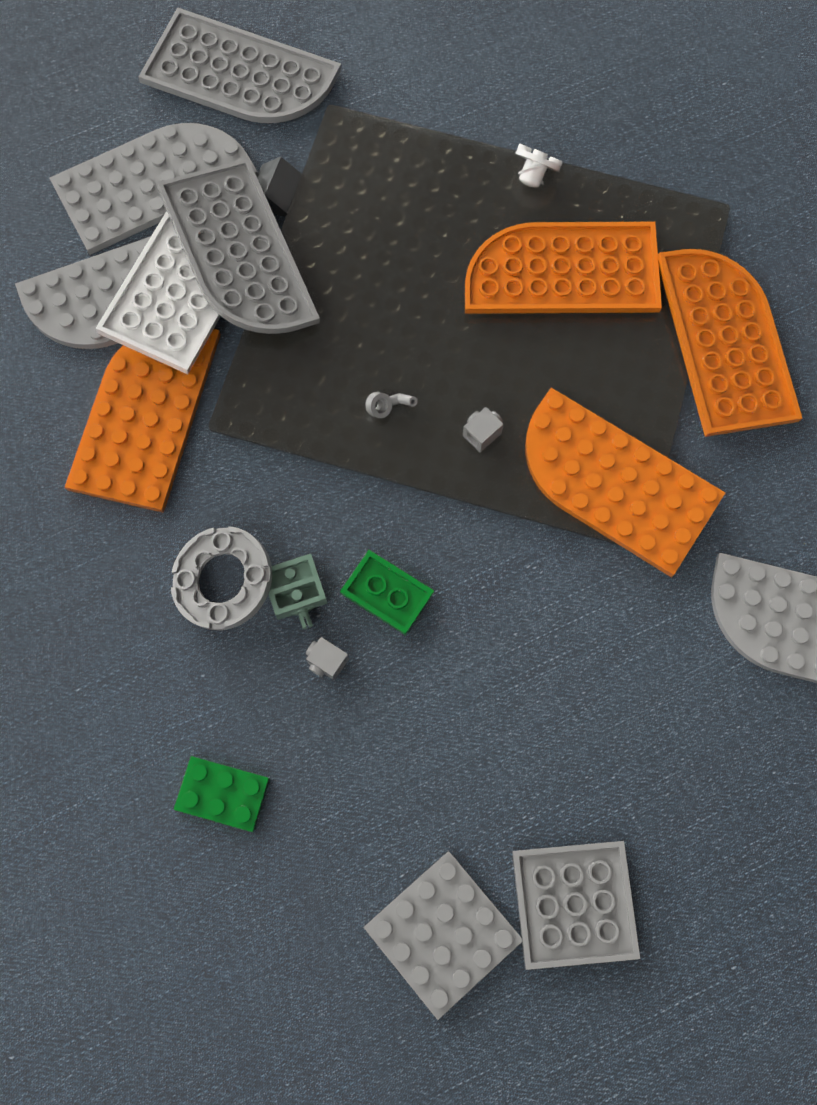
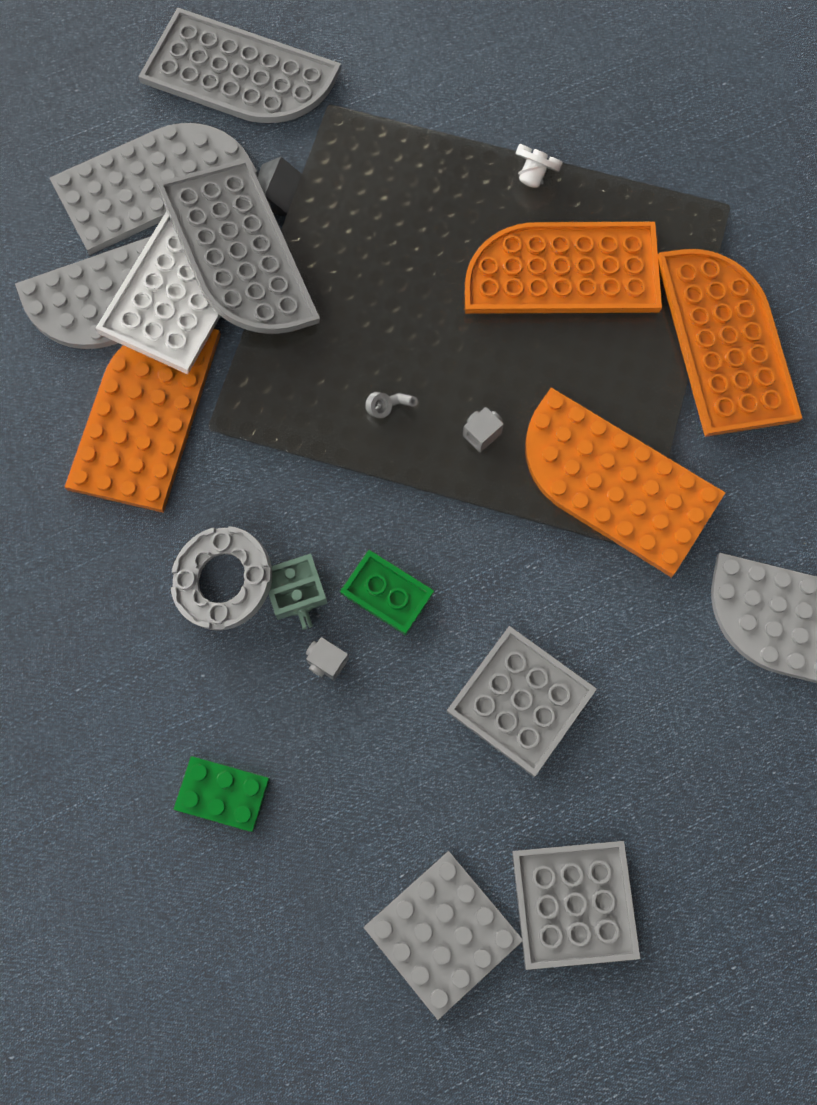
(521, 701): none -> light grey plate

